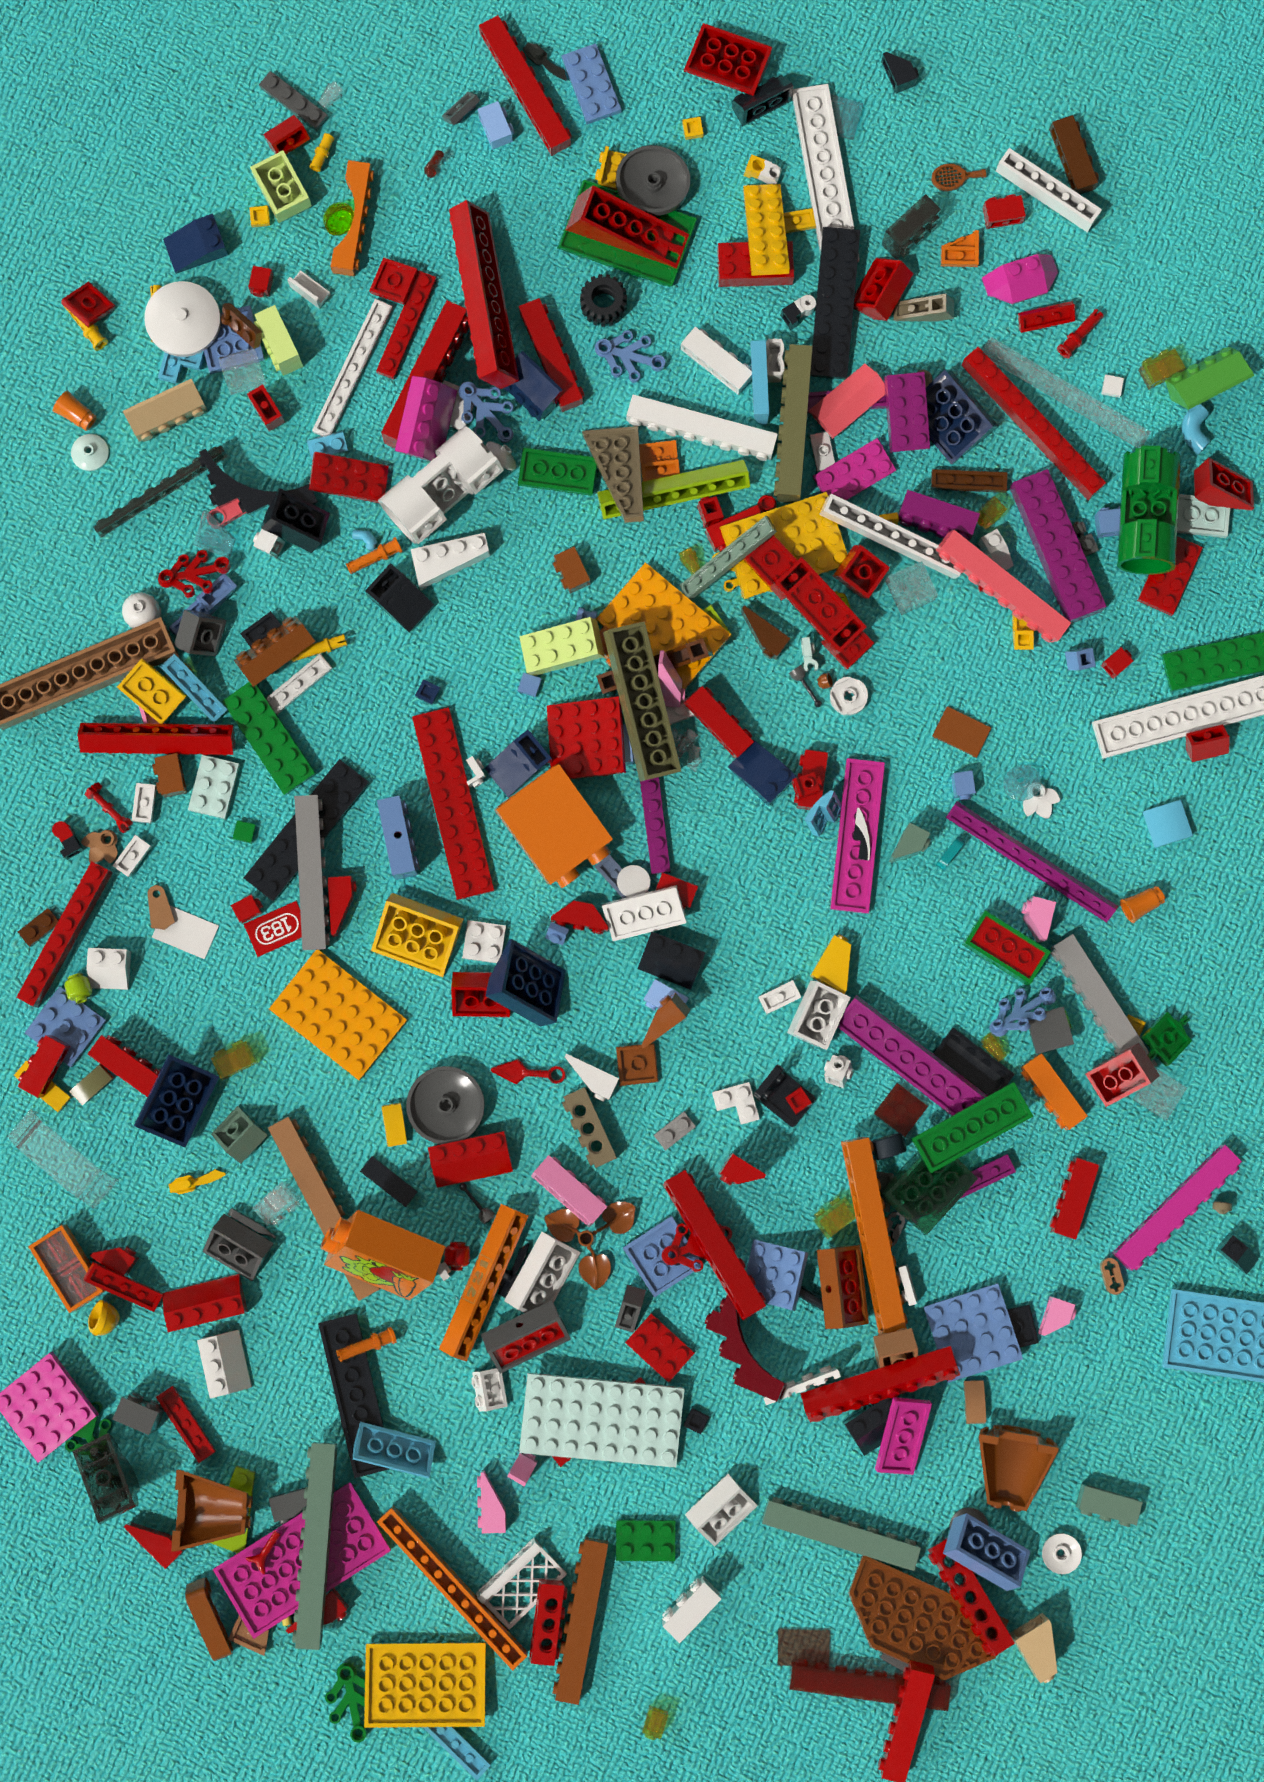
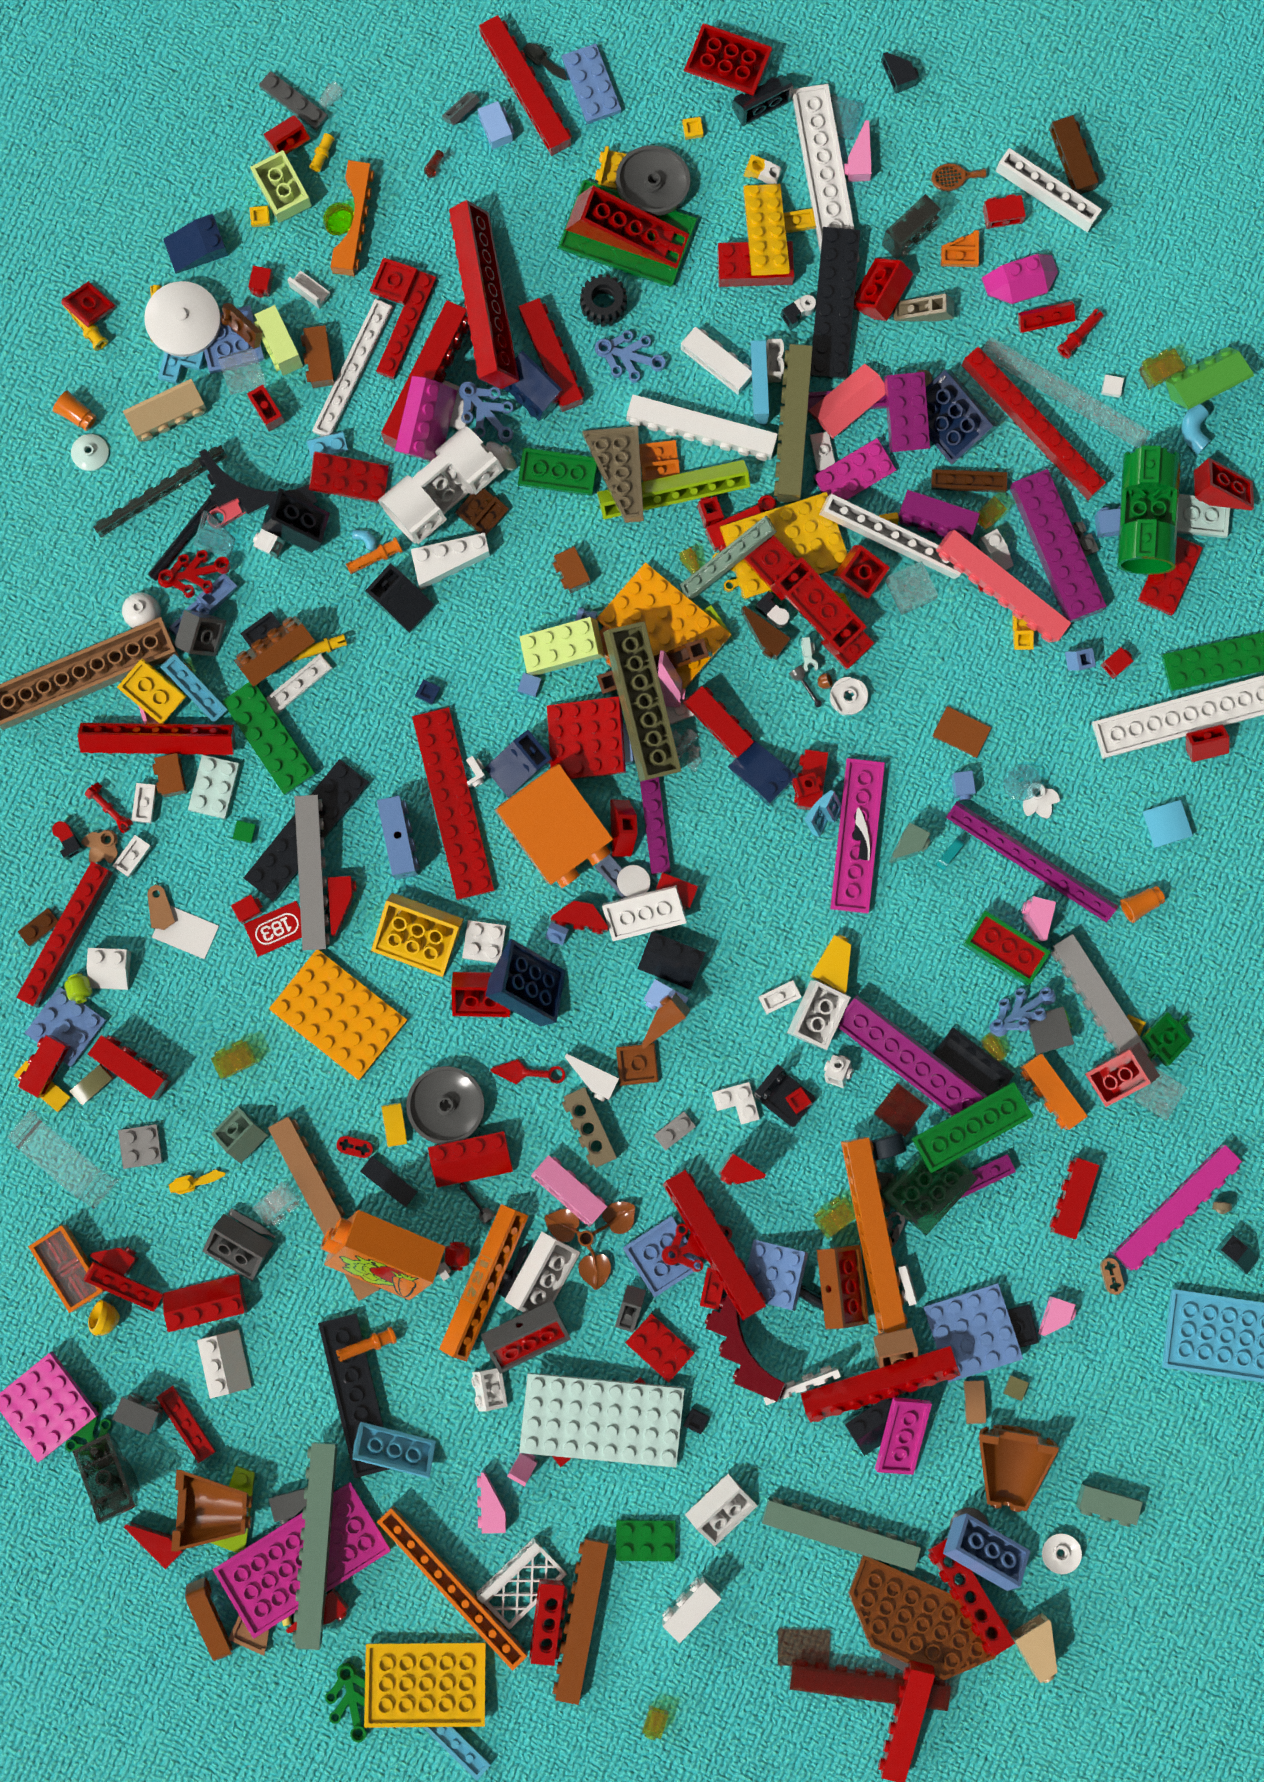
(140, 1146): none -> light grey plate
(176, 1101): dark blue slope -> none
(180, 541): none -> black axle
(260, 1558): red piece -> none
(317, 356): none -> dark orange brick
(353, 1151): none -> red beam
(481, 511): none -> reddish brown slope
(623, 827): none -> red slope
(711, 1291): none -> red plate
(777, 616): none -> leg
(859, 160): none -> bright pink slope
(1015, 1388): none -> olive tile

